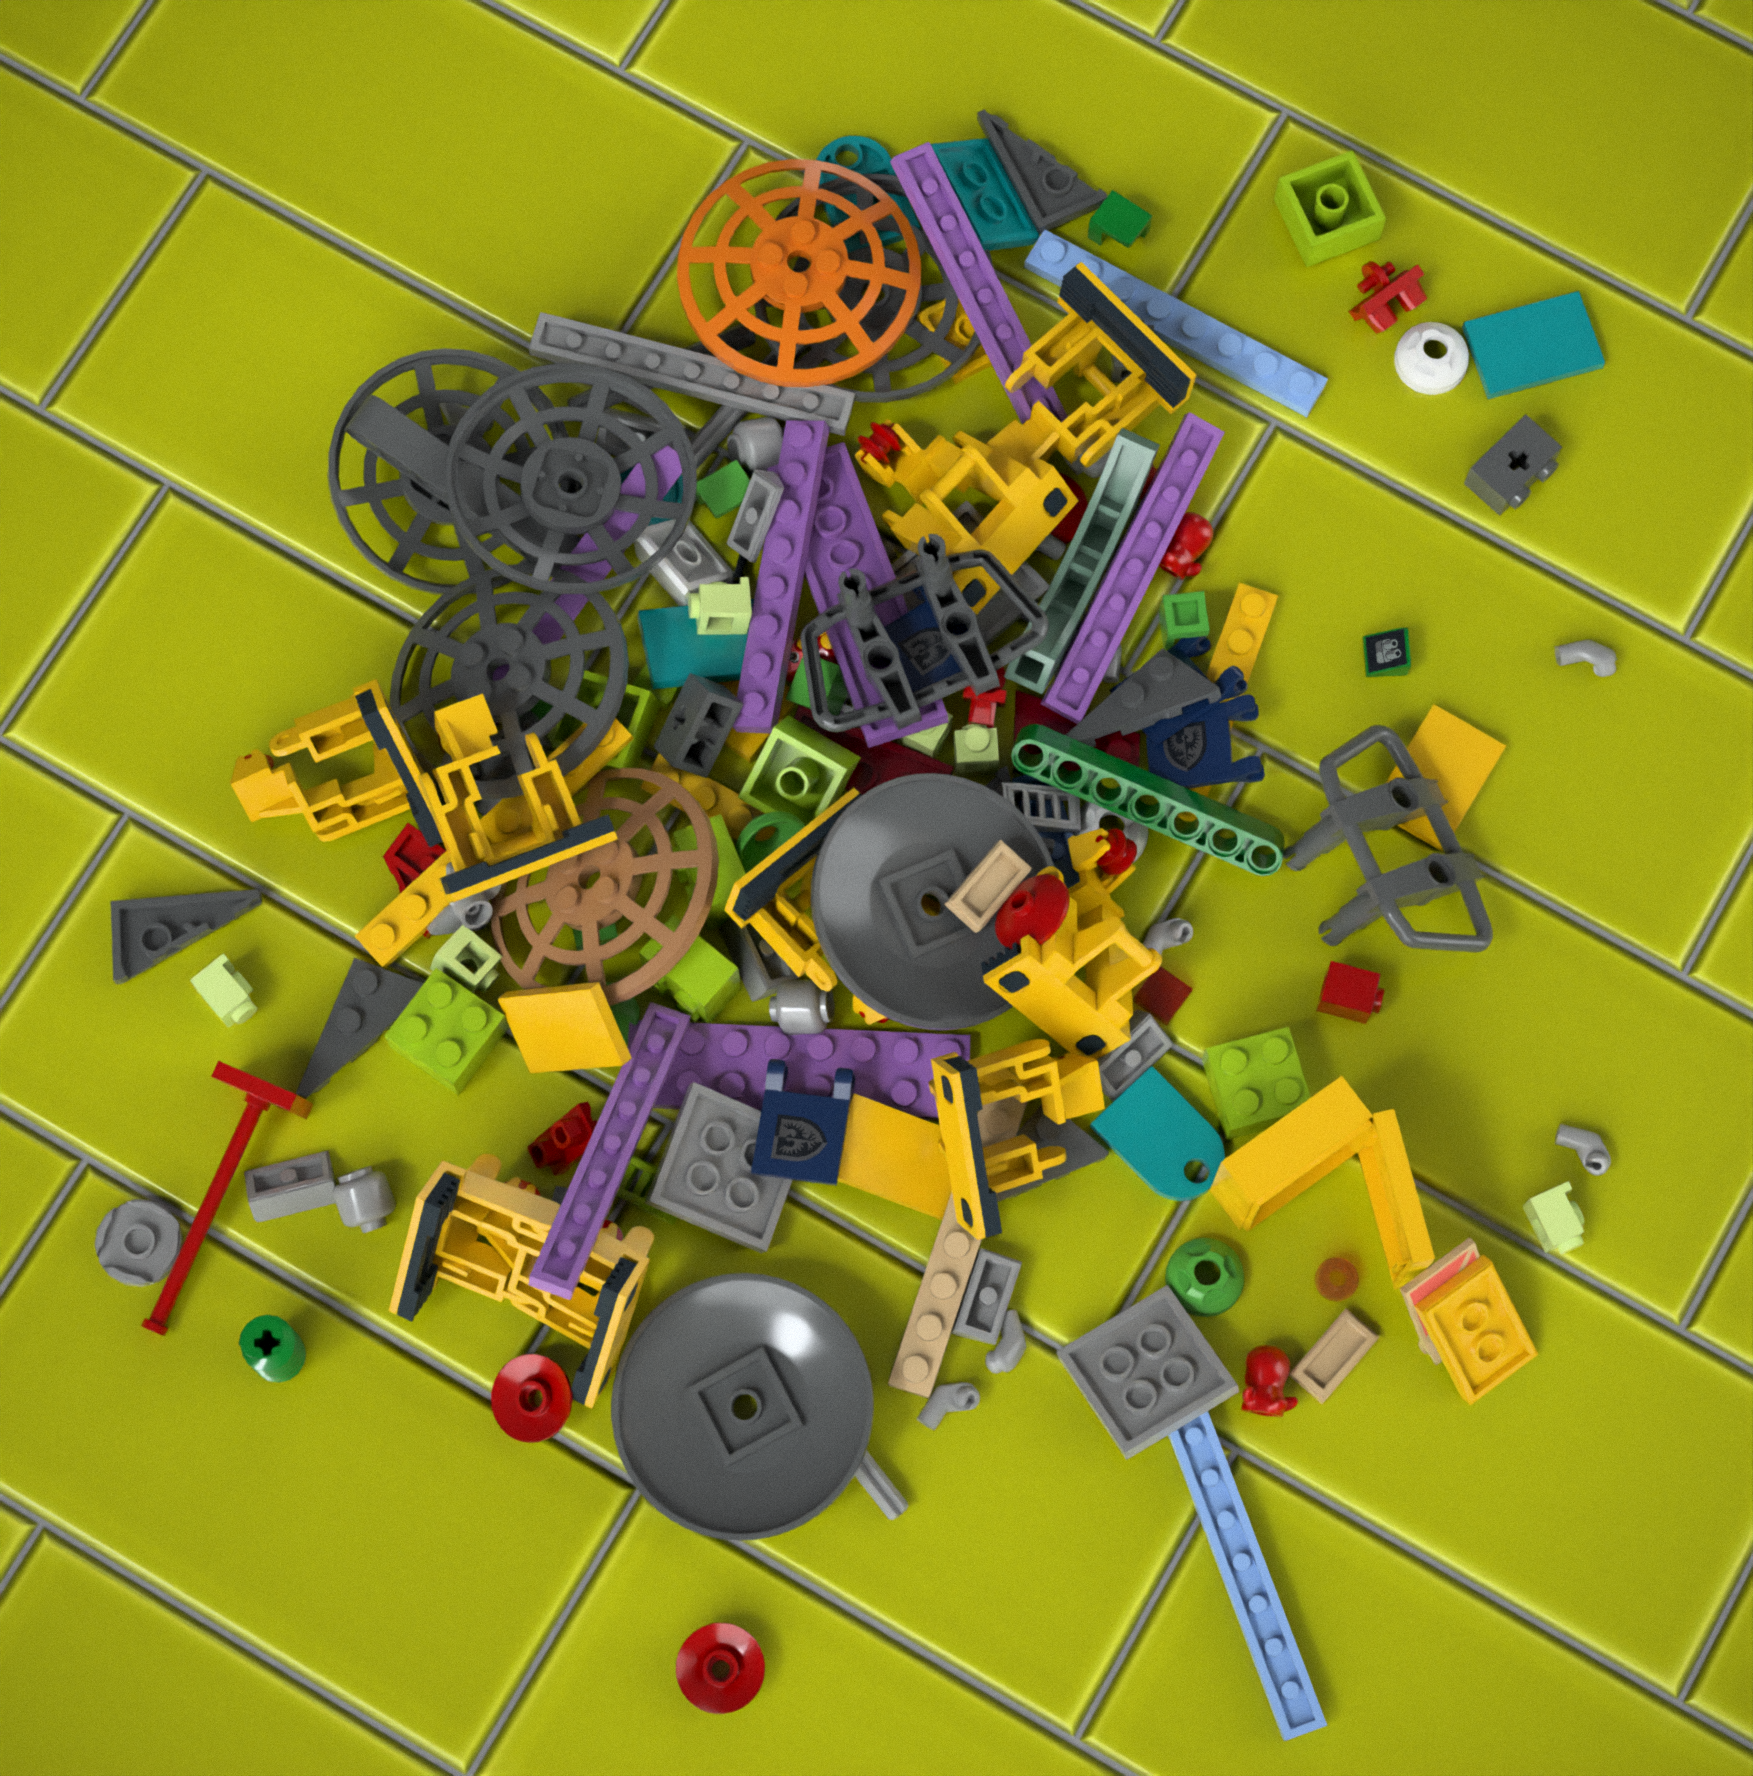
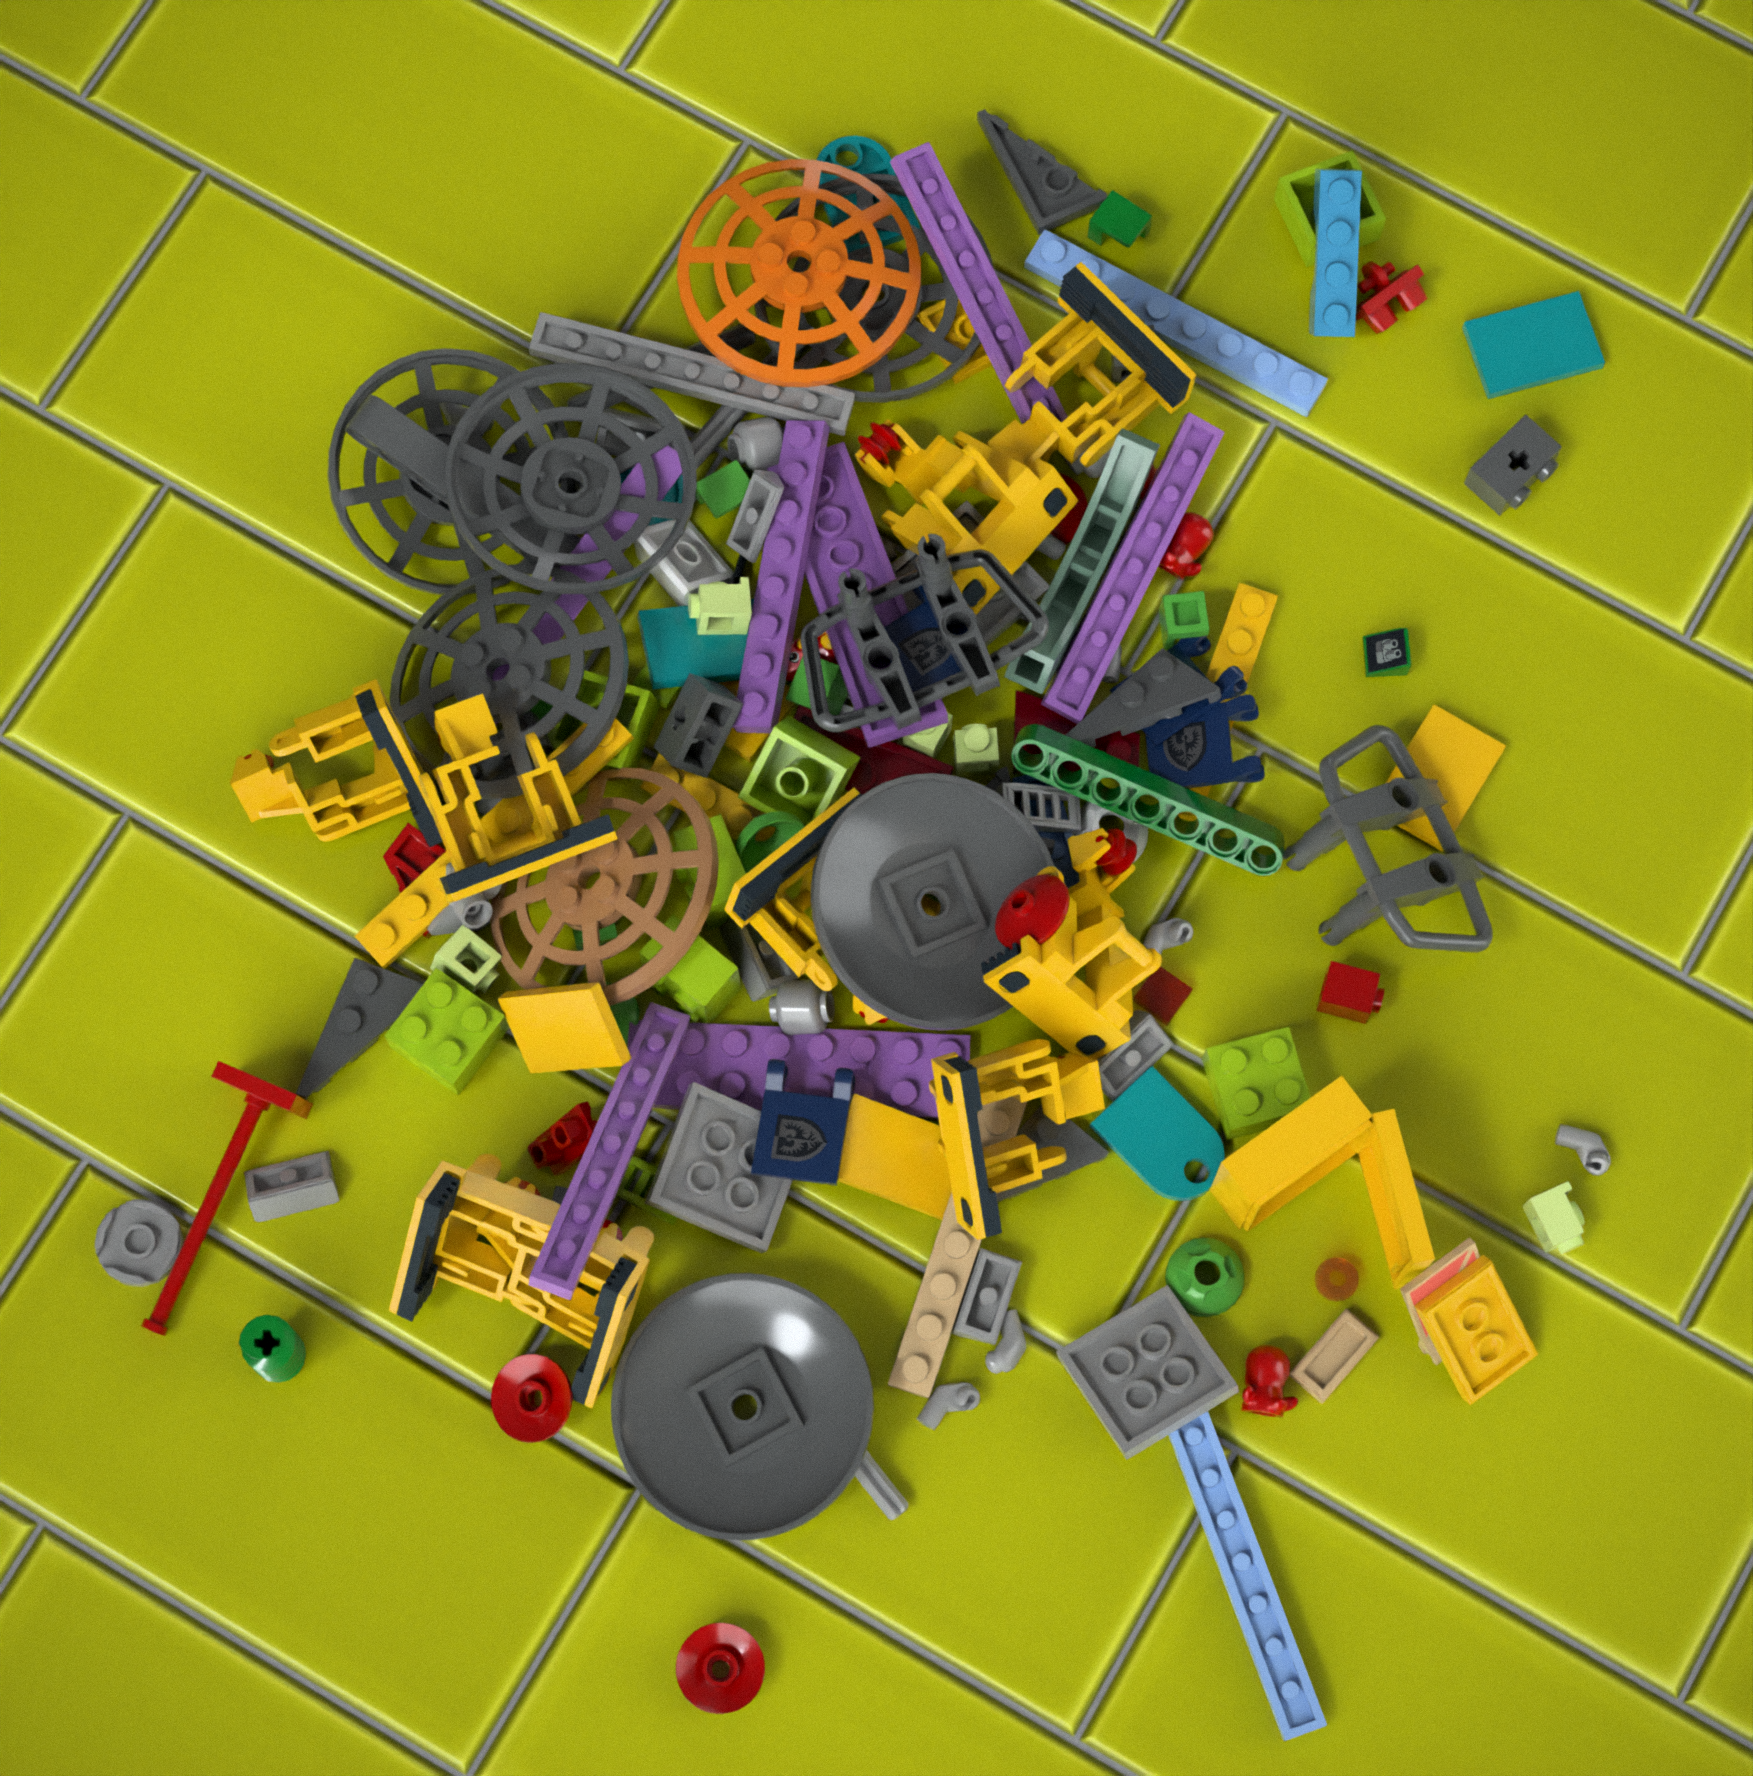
(159, 927): dark grey wing -> none
(225, 992): yellowish green brick -> none
(364, 1199): light grey head -> none
(984, 706): red hips -> none
(986, 194): teal tile -> none
(988, 886): tan tile -> none
(1336, 255): none -> dark azure arch
(1430, 374): white piece -> none
(1588, 651): light grey arm -> none

